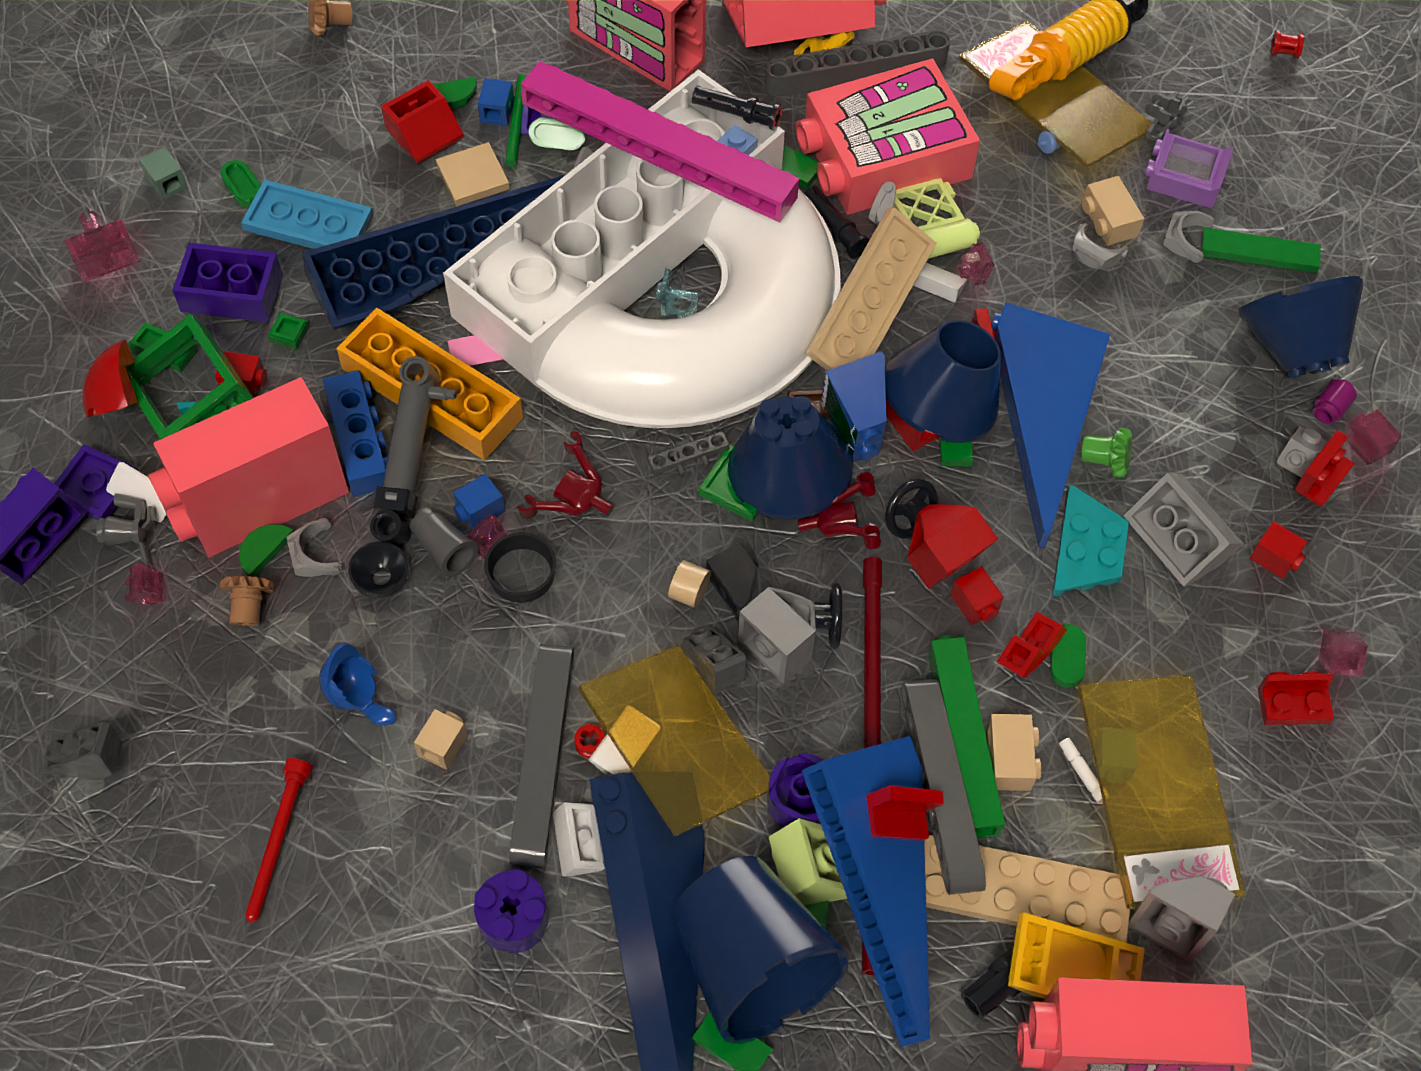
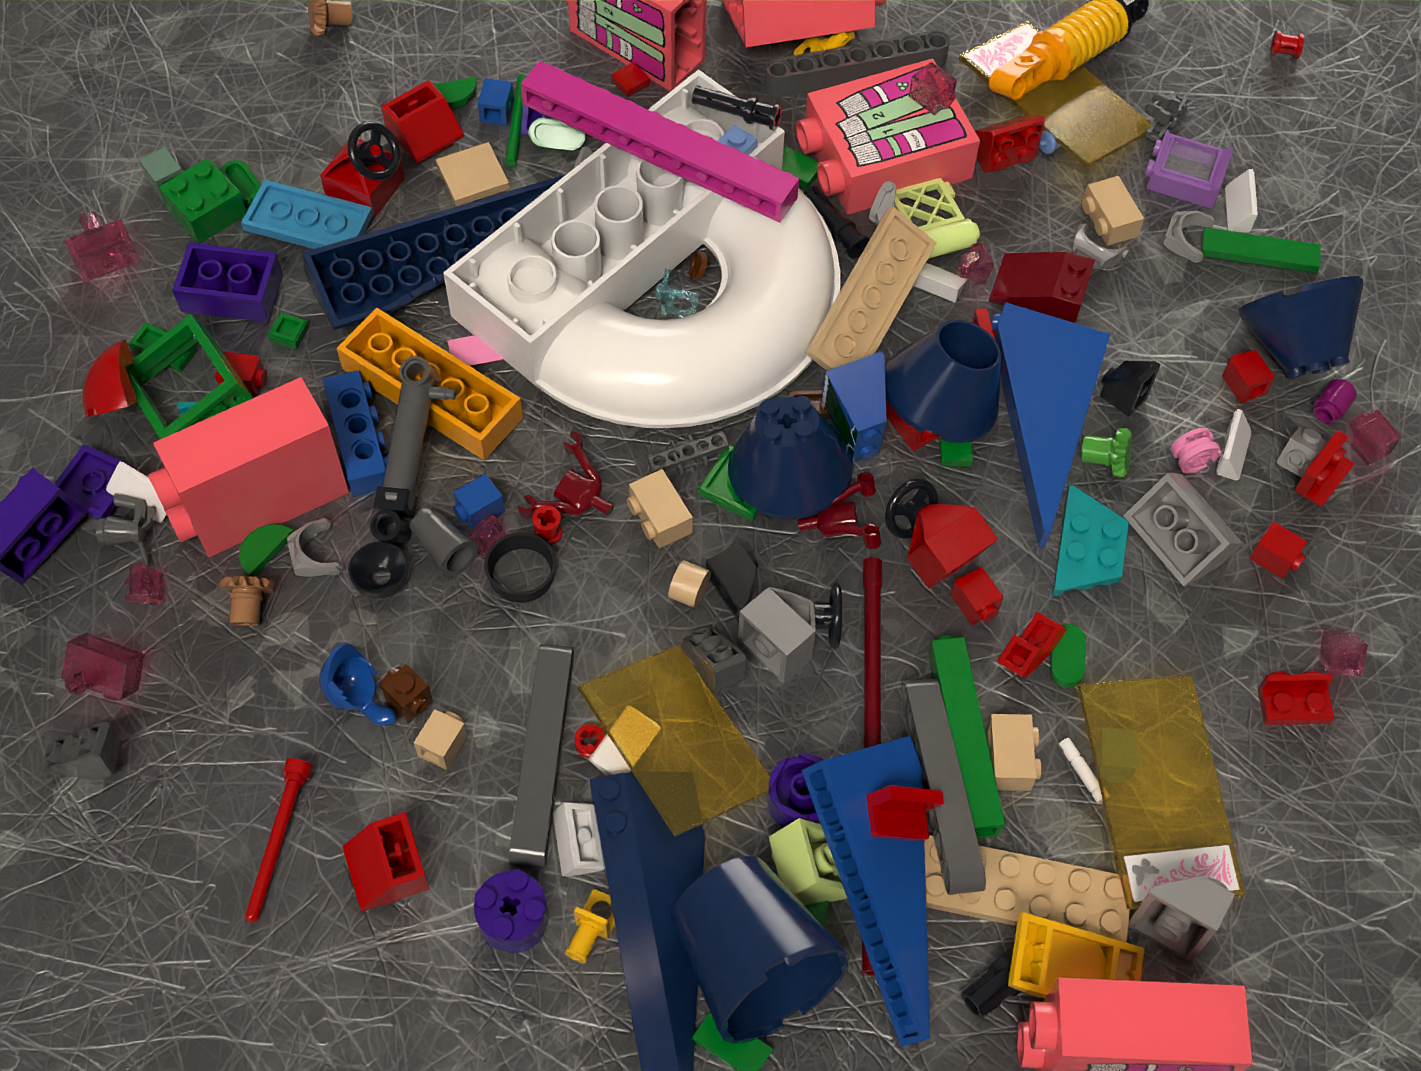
(101, 667): none -> clear pink brick
(203, 200): none -> green brick
(364, 170): none -> red piece
(385, 863): none -> red slope
(406, 692): none -> reddish brown brick
(547, 524): none -> red bush
(589, 927): none -> yellow bracket
(630, 79): none -> red tile
(660, 509): none -> tan brick
(698, 265): none -> reddish brown piece
(933, 88): none -> clear pink brick
(1009, 142): none -> red slope
(1043, 282): none -> dark red slope
(1129, 384): none -> black slope
(1196, 450): none -> bright pink wheel
(1234, 447): none -> white slope
(1241, 202): none -> white slope
(1248, 375): none -> red brick

